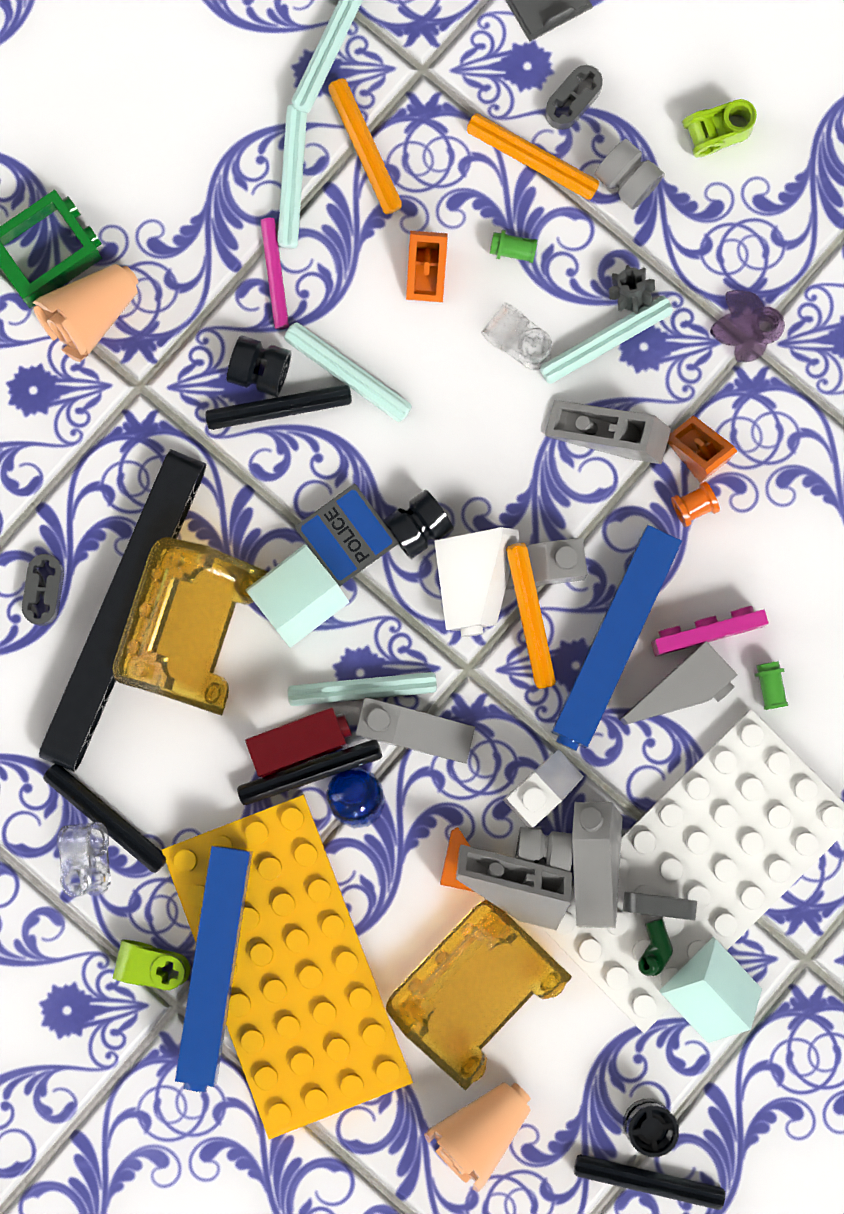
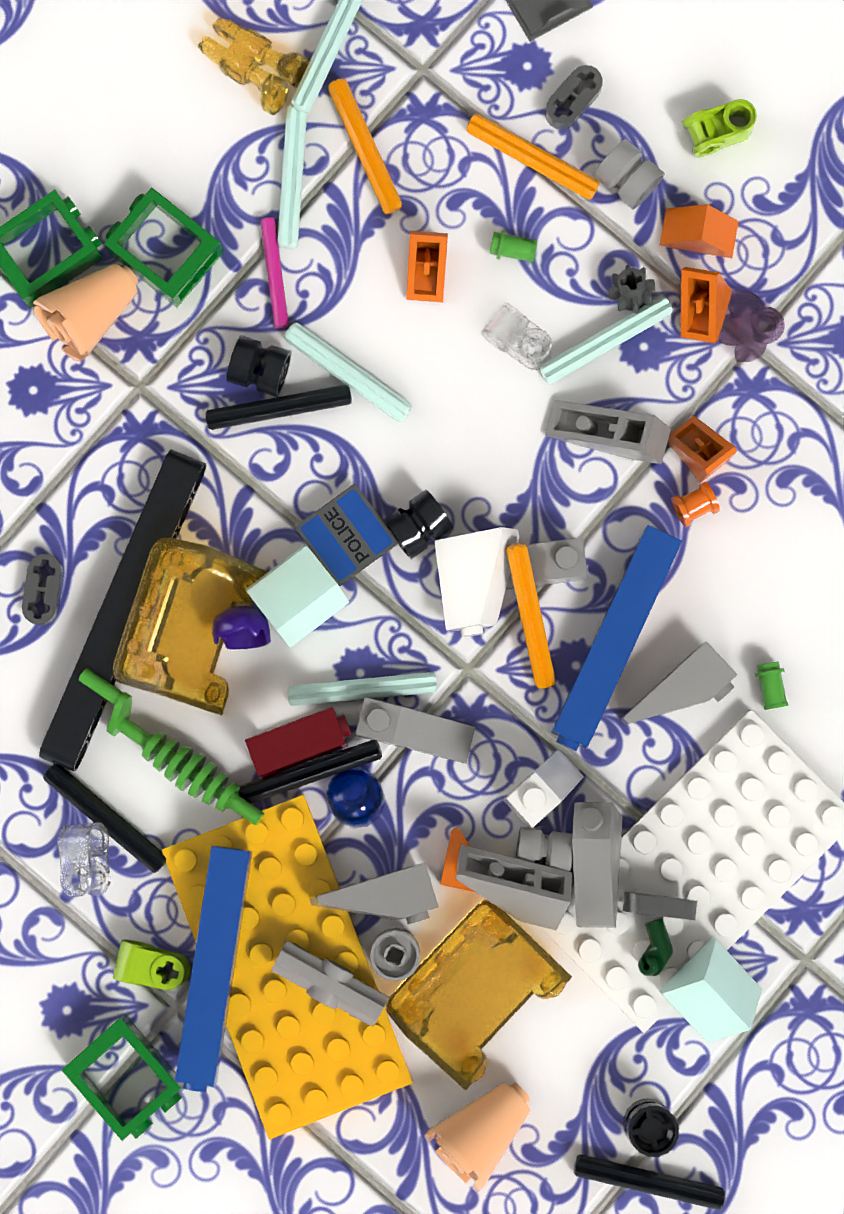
(167, 754): none -> bright green piece
(167, 1099): none -> green window
(191, 270): none -> green window
(241, 628): none -> dark purple hair
(244, 56): none -> clear yellow piece
(330, 983): none -> light grey piece
(390, 896): none -> light grey slope
(395, 954): none -> light grey wheel
(699, 230): none -> orange slope
(703, 304): none -> orange slope
(709, 630): dark pink plate -> none

